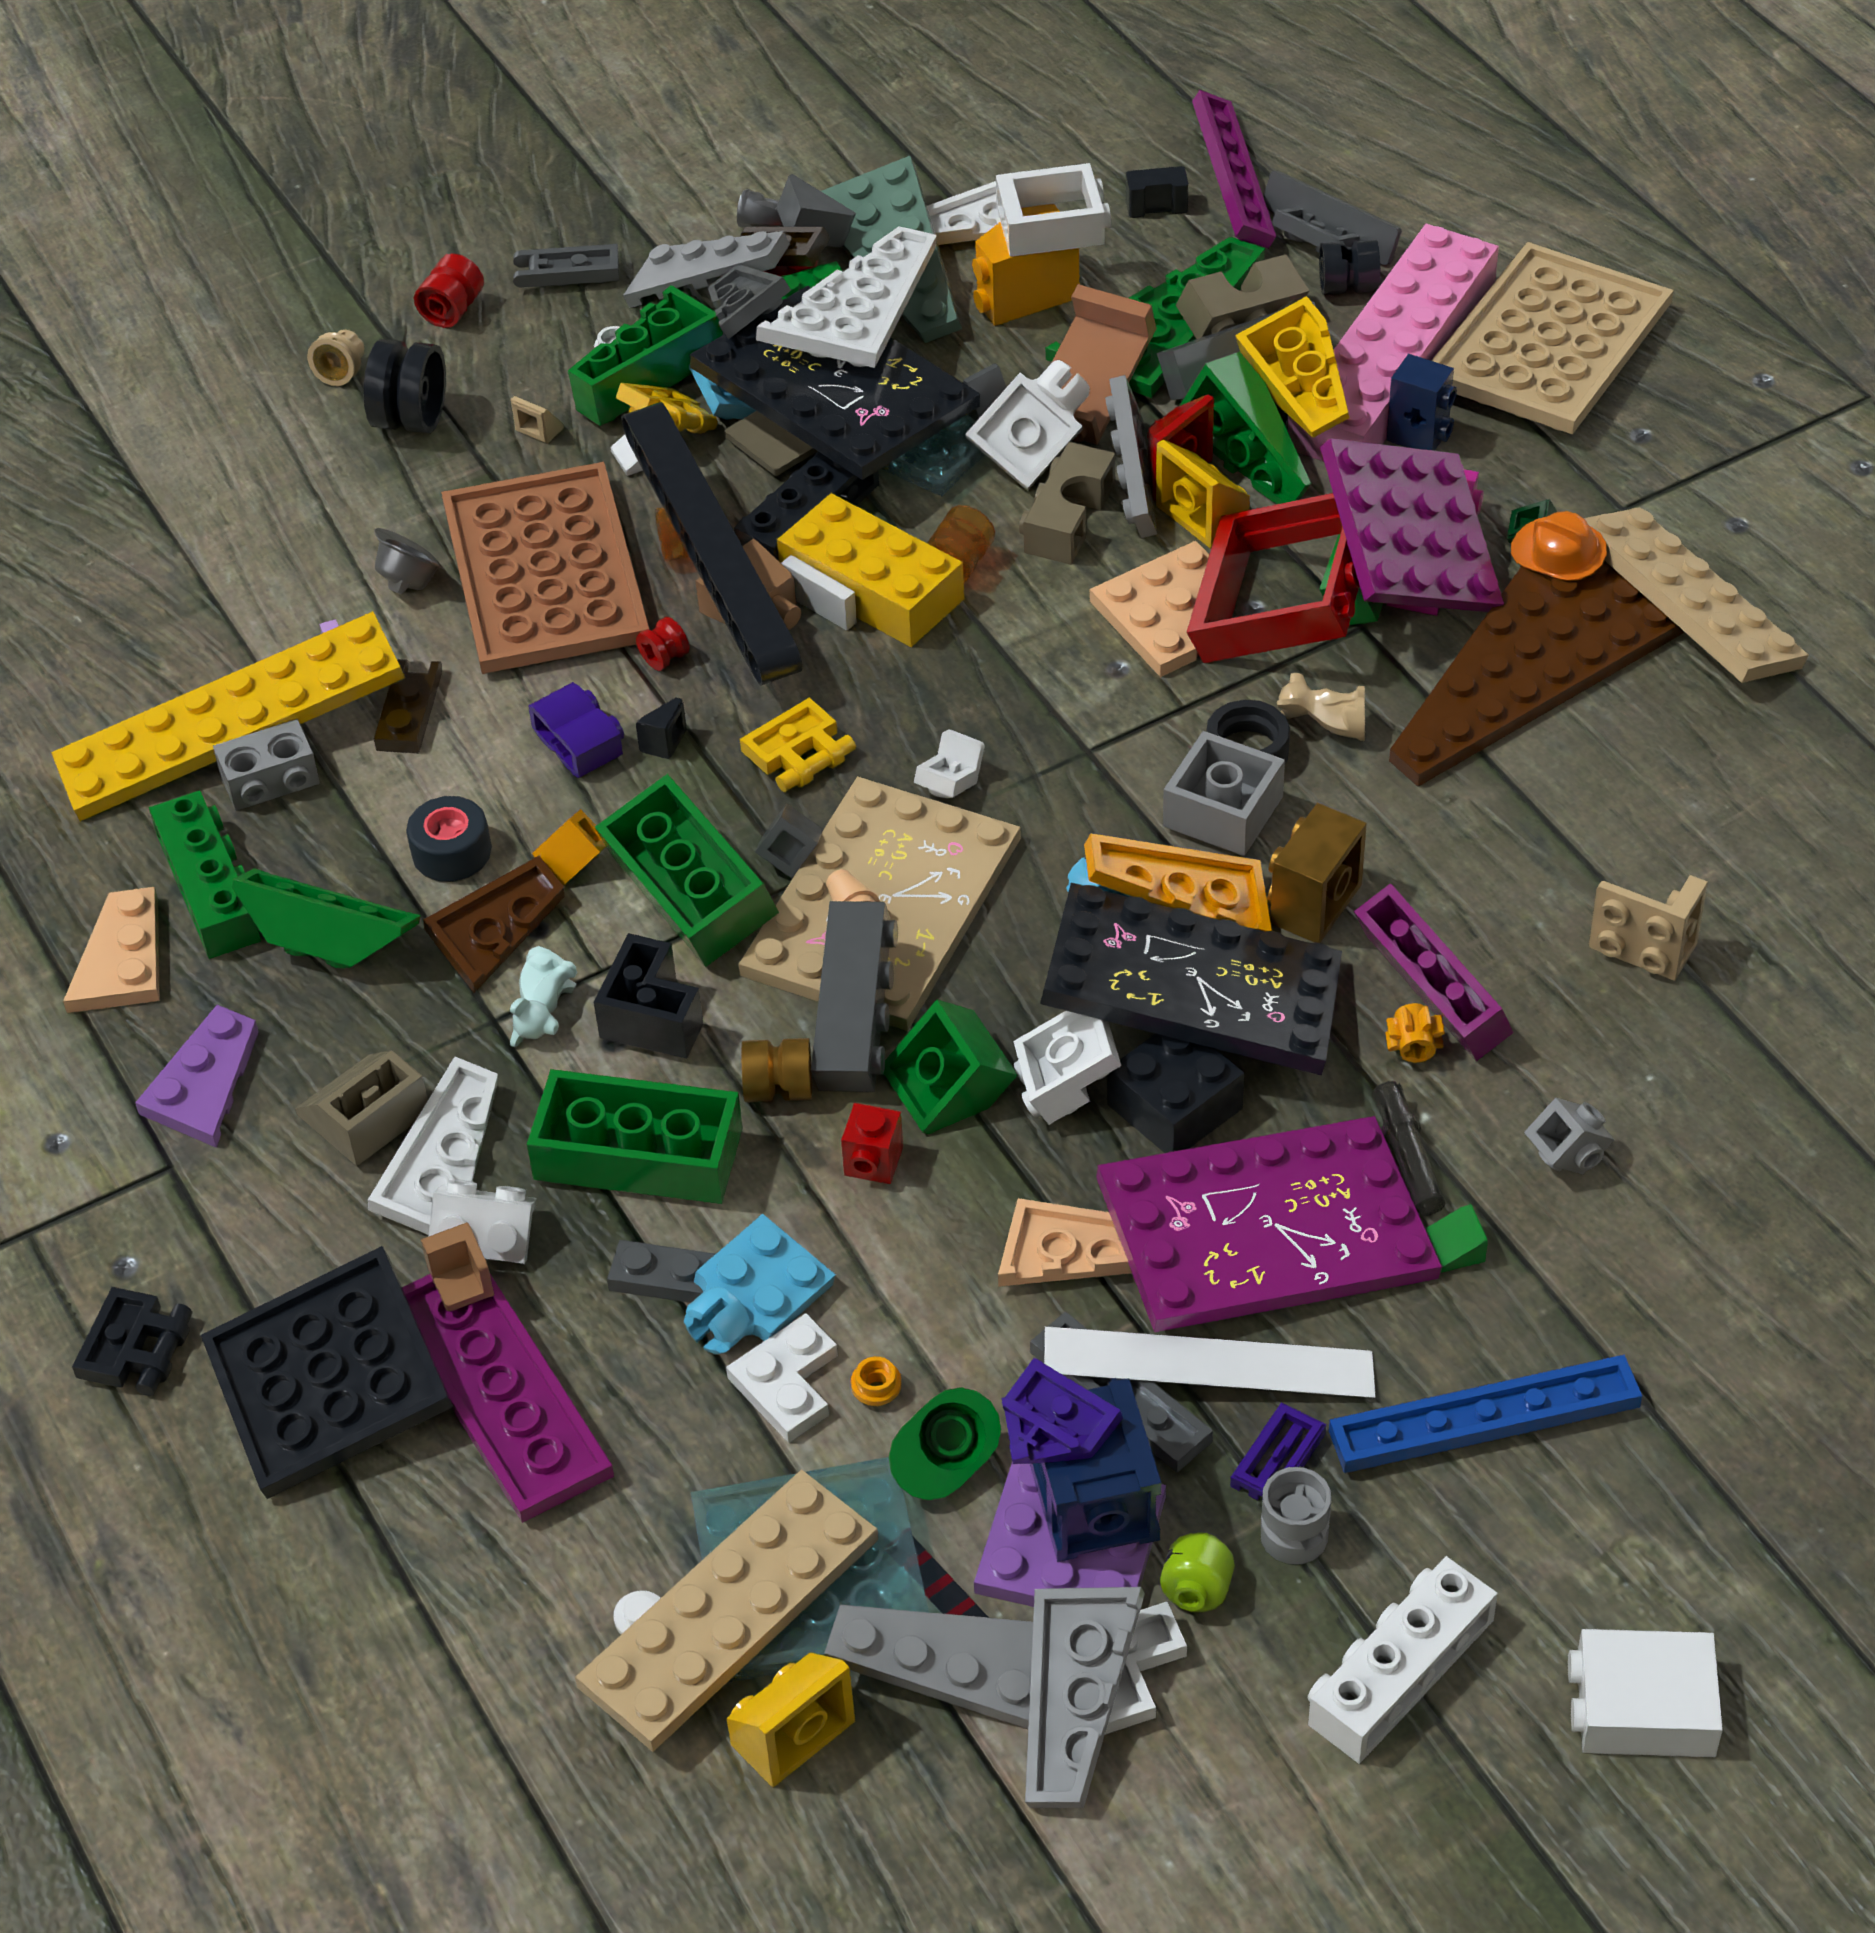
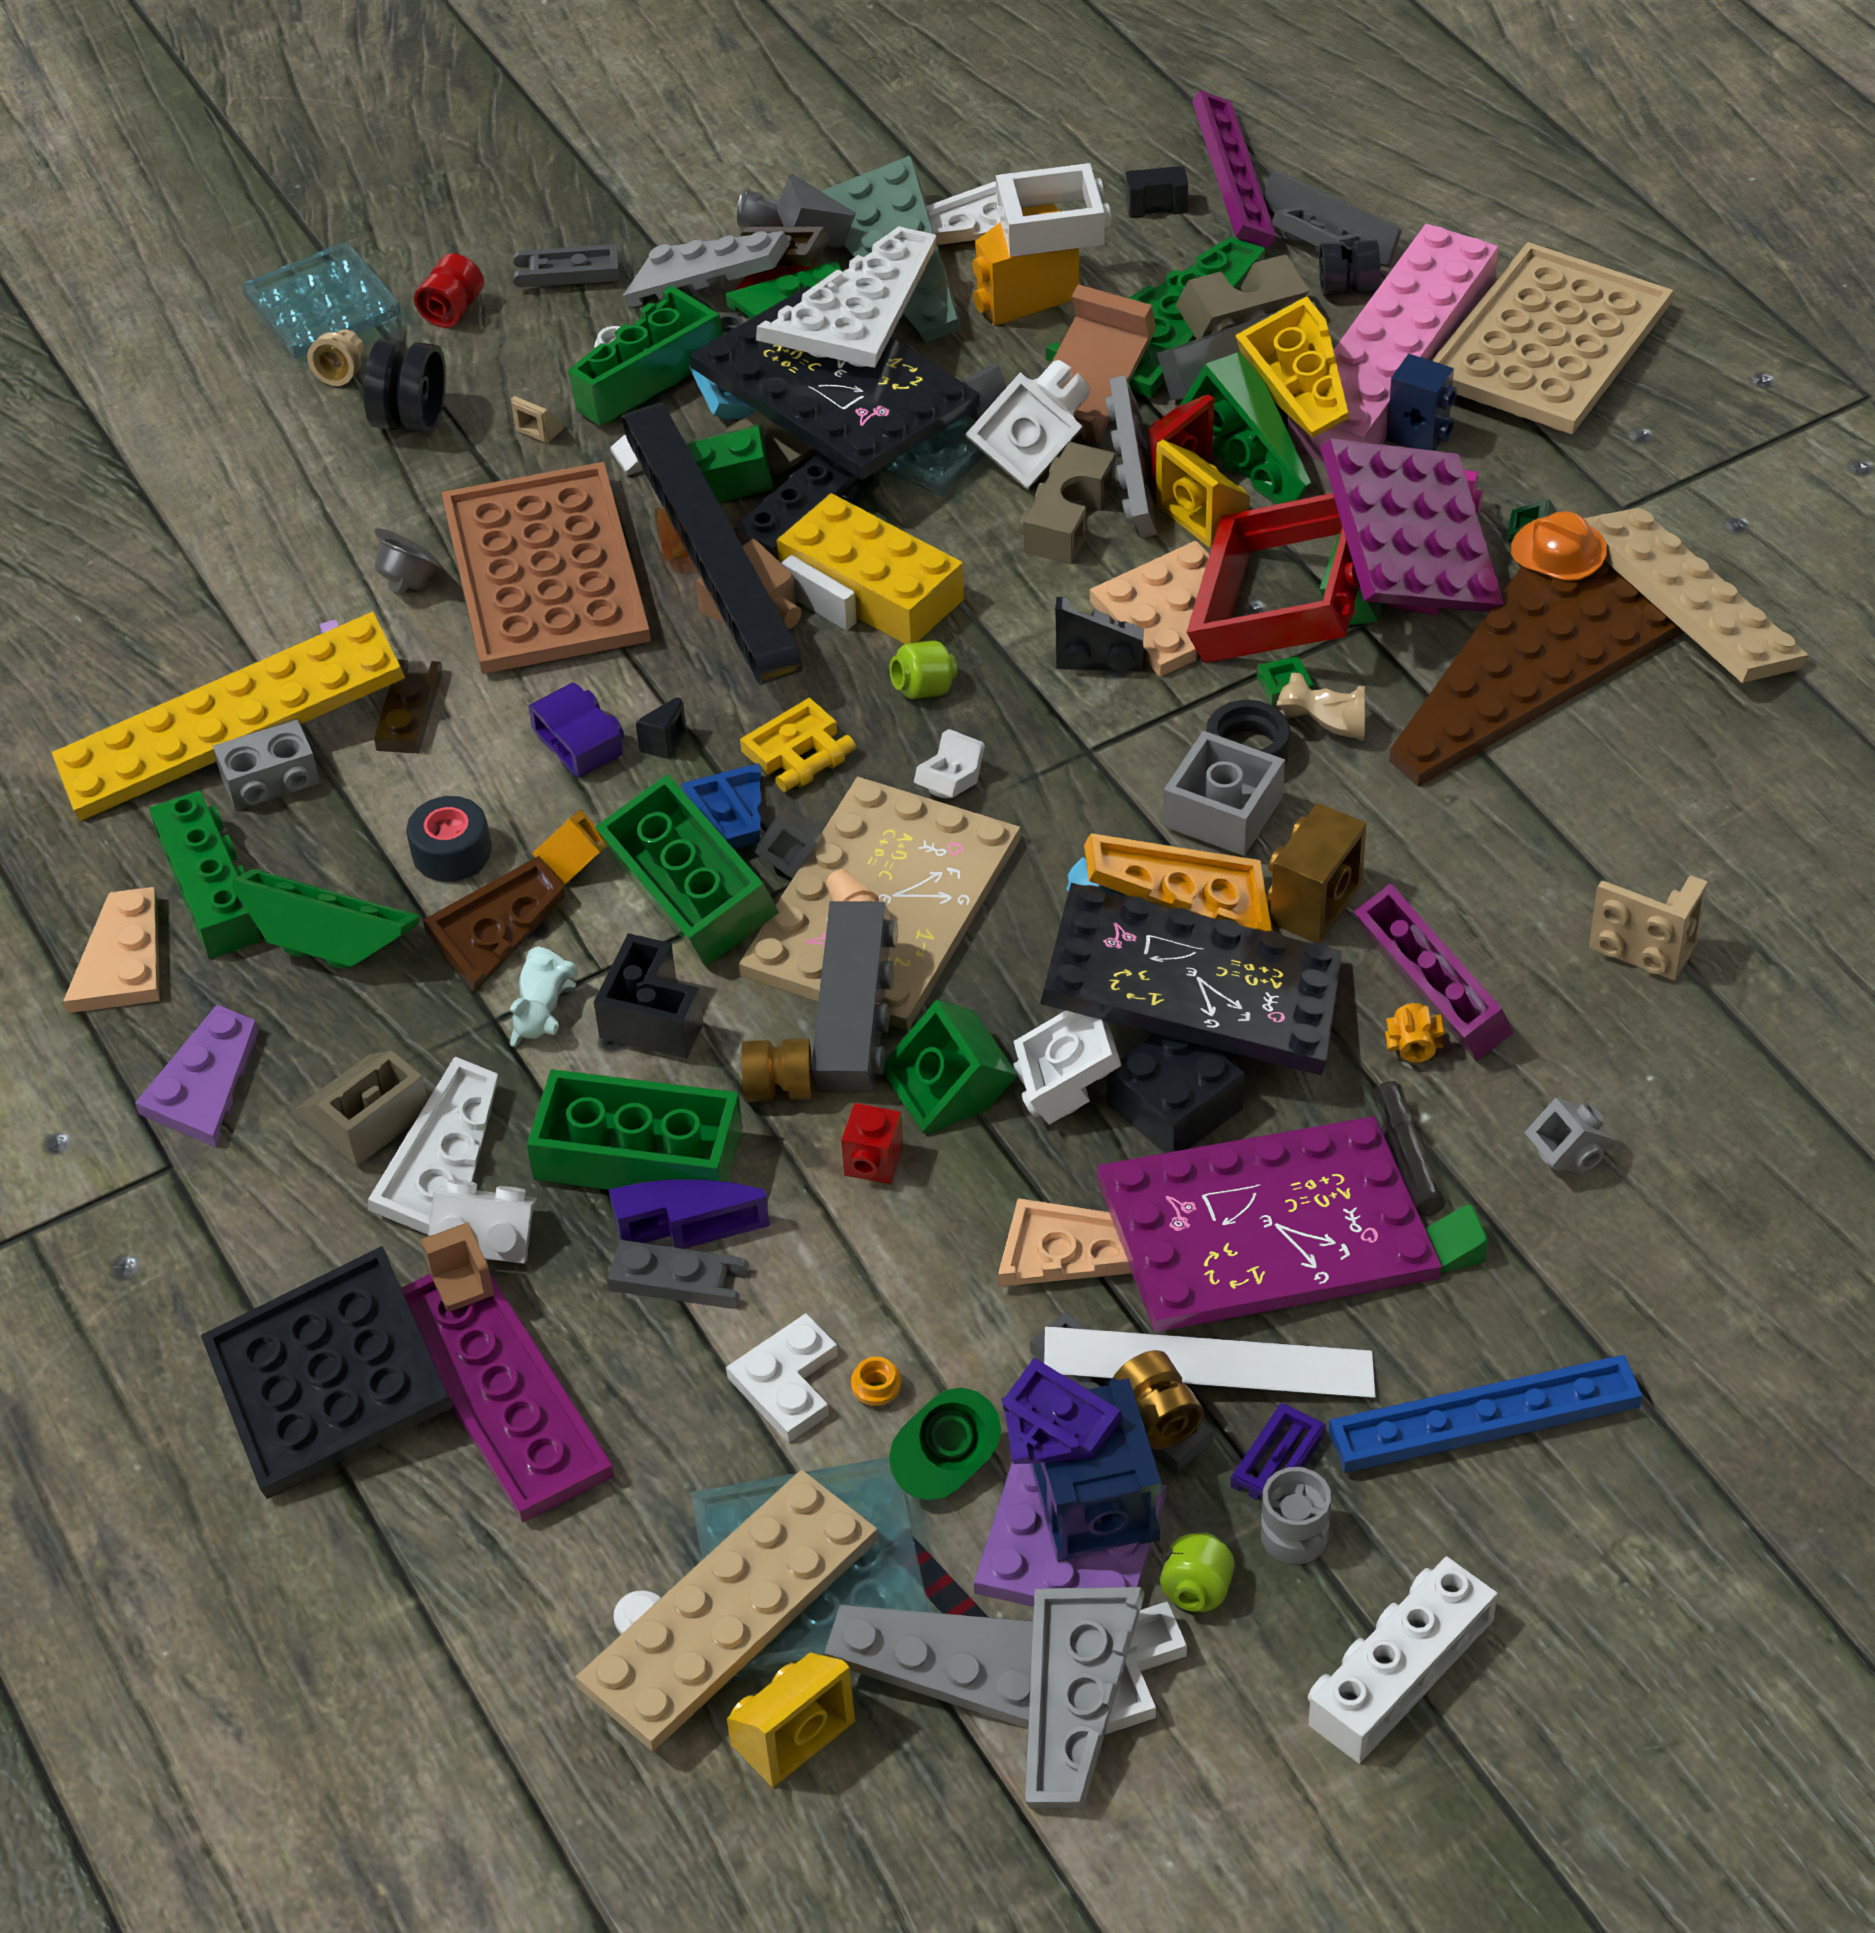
(119, 1334): black plate -> none
(320, 296): none -> clear light blue plate
(662, 643): red wheel -> none
(681, 408): yellow plate -> none
(687, 1211): none -> dark purple slope
(730, 803): none -> blue wing
(734, 462): none -> green slope
(744, 296): dark grey wing -> none
(754, 1287): medium azure plate -> none
(923, 669): none -> lime head
(965, 536): clear orange wheel -> none
(1096, 641): none -> black wing
(1164, 1402): none -> pearl gold wheel
(1276, 675): none -> green plate
(1646, 1693): white brick -> none

